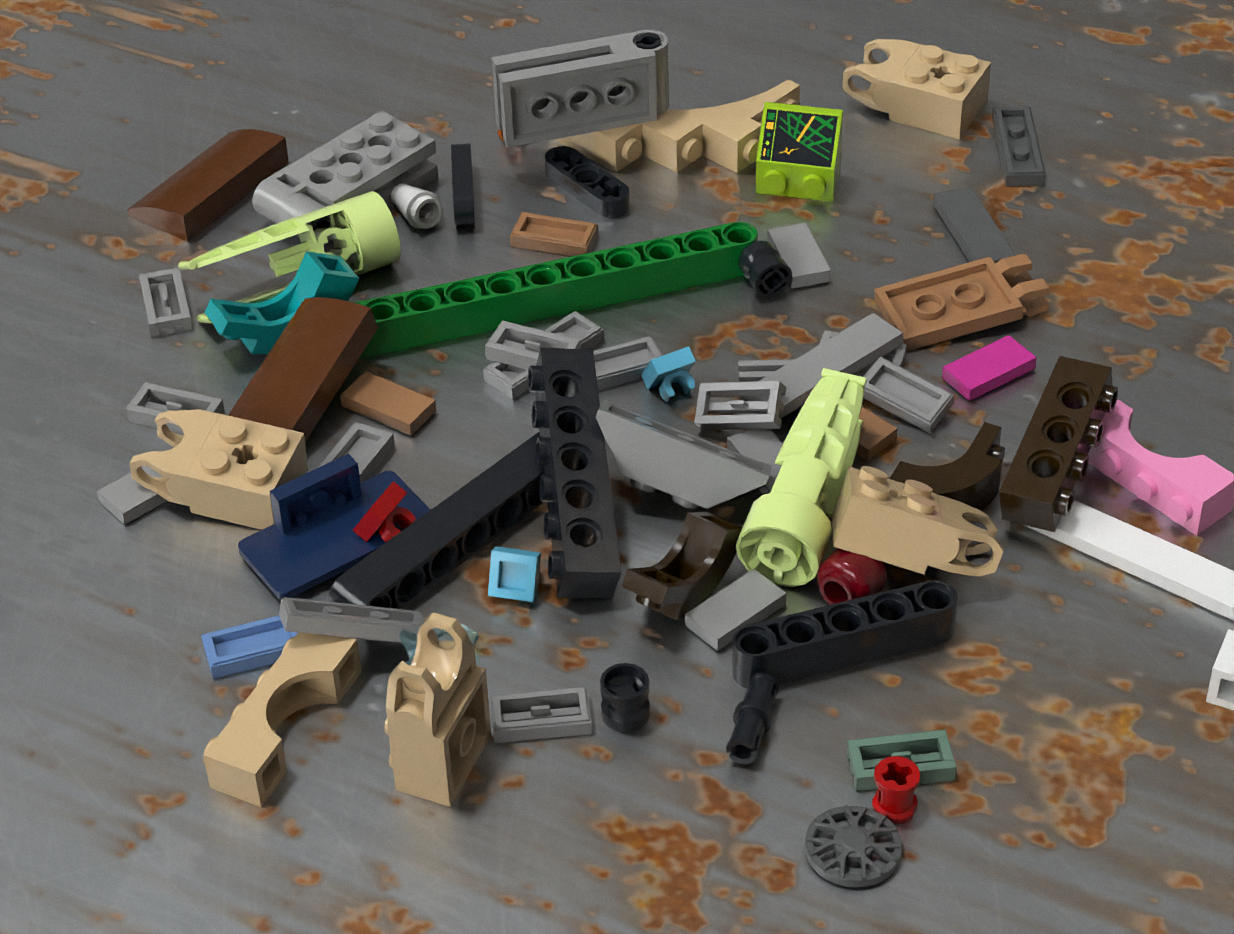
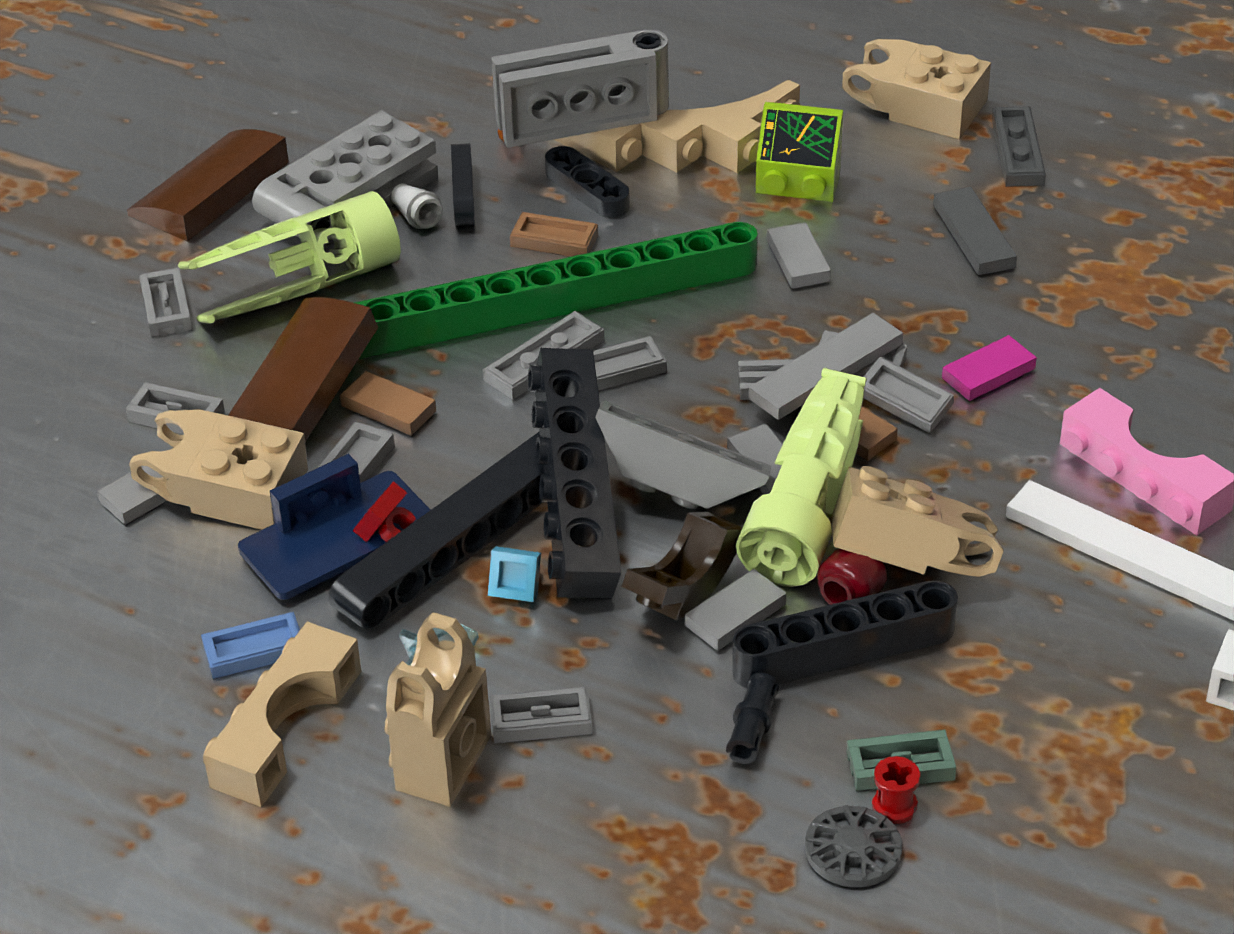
(263, 322): teal arch -> none
(347, 619): light grey tile -> none
(521, 344): light grey tile -> none
(625, 697): black wheel -> none
(670, 369): medium azure tile -> none
(765, 269): black wheel -> none
(773, 389): light grey tile -> none
(962, 300): medium nougat tile -> none
(971, 478): dark brown arch -> none
(1058, 444): dark brown brick -> none

